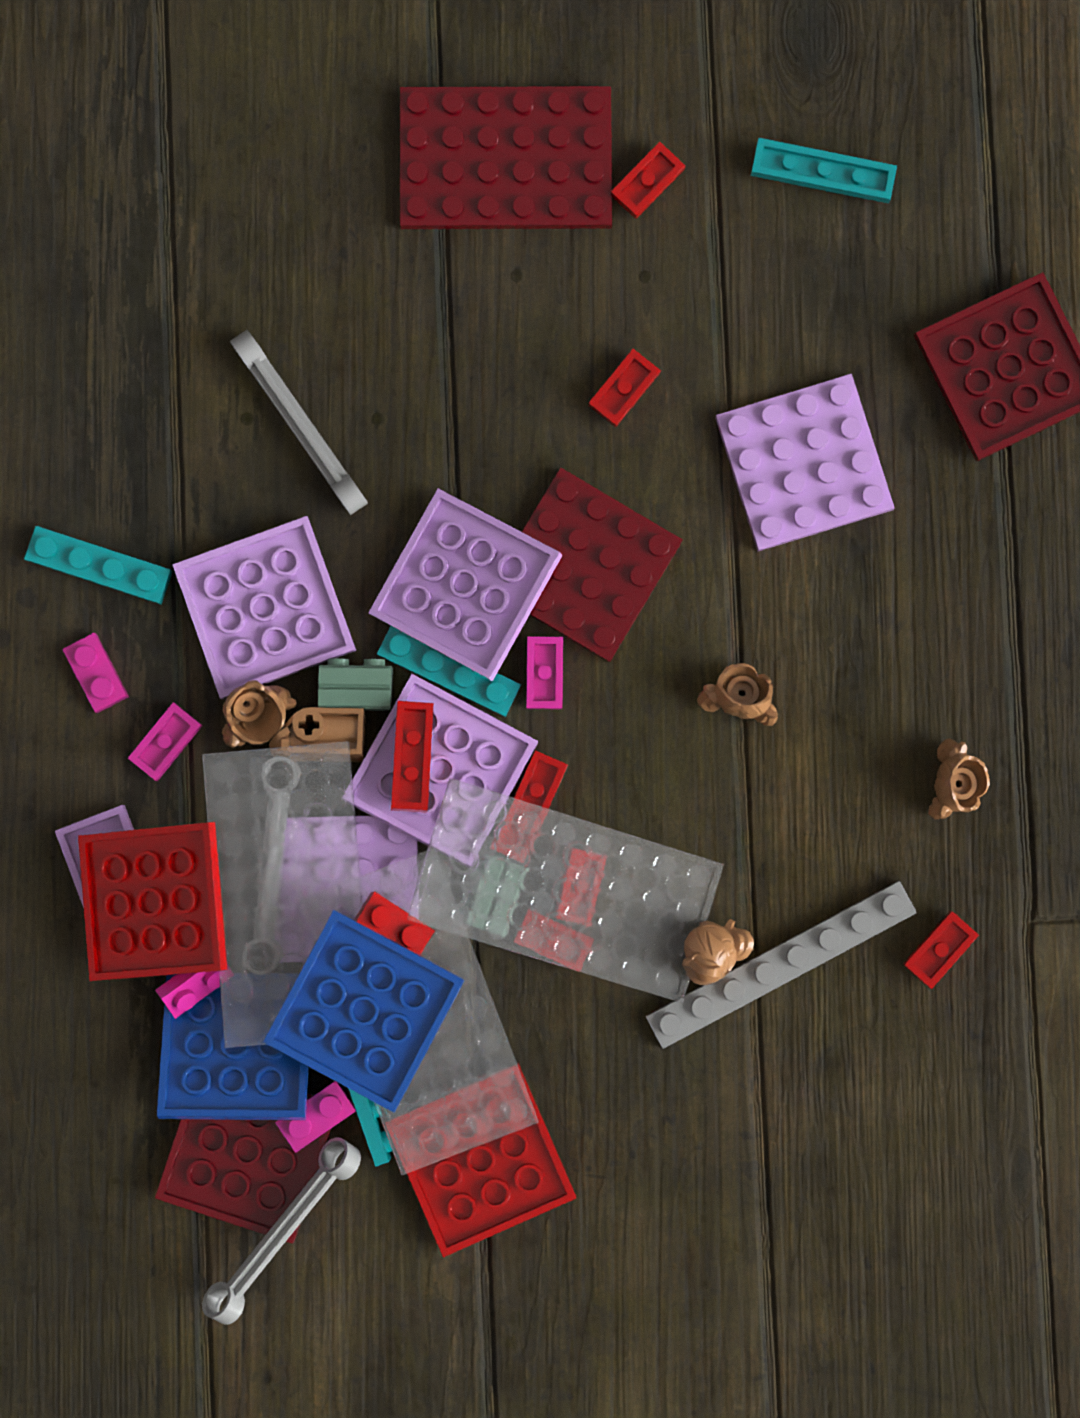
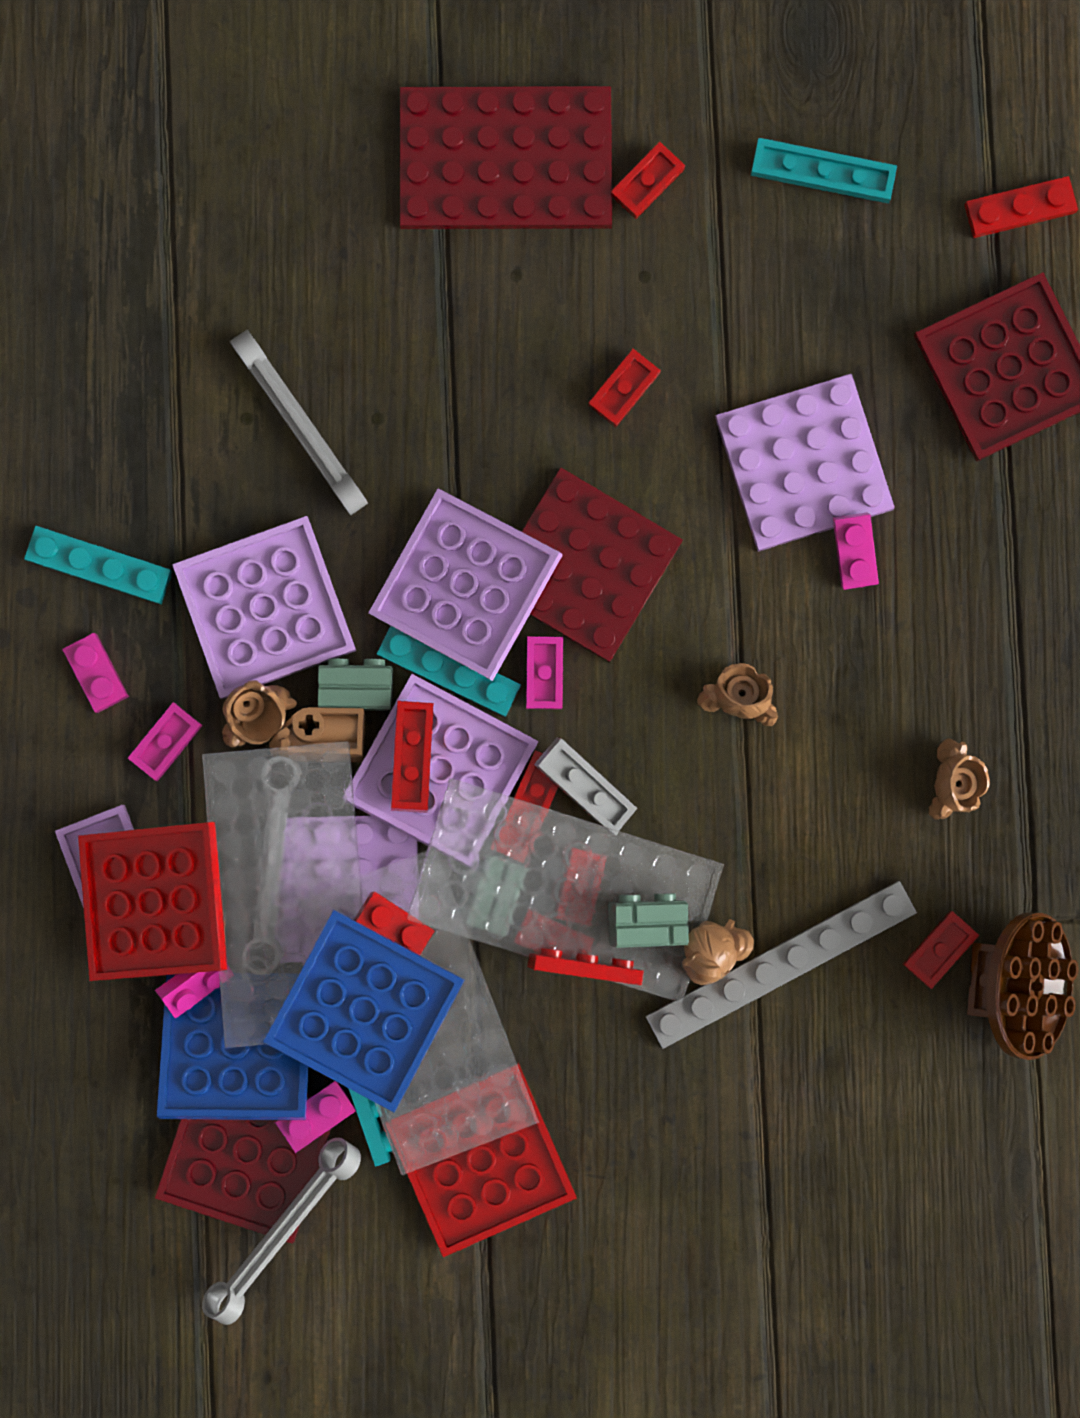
(585, 785): none -> light grey plate
(585, 966): none -> red plate
(648, 922): none -> sand green brick
(855, 550): none -> dark pink plate
(1021, 207): none -> red plate
(1022, 985): none -> reddish brown bracket

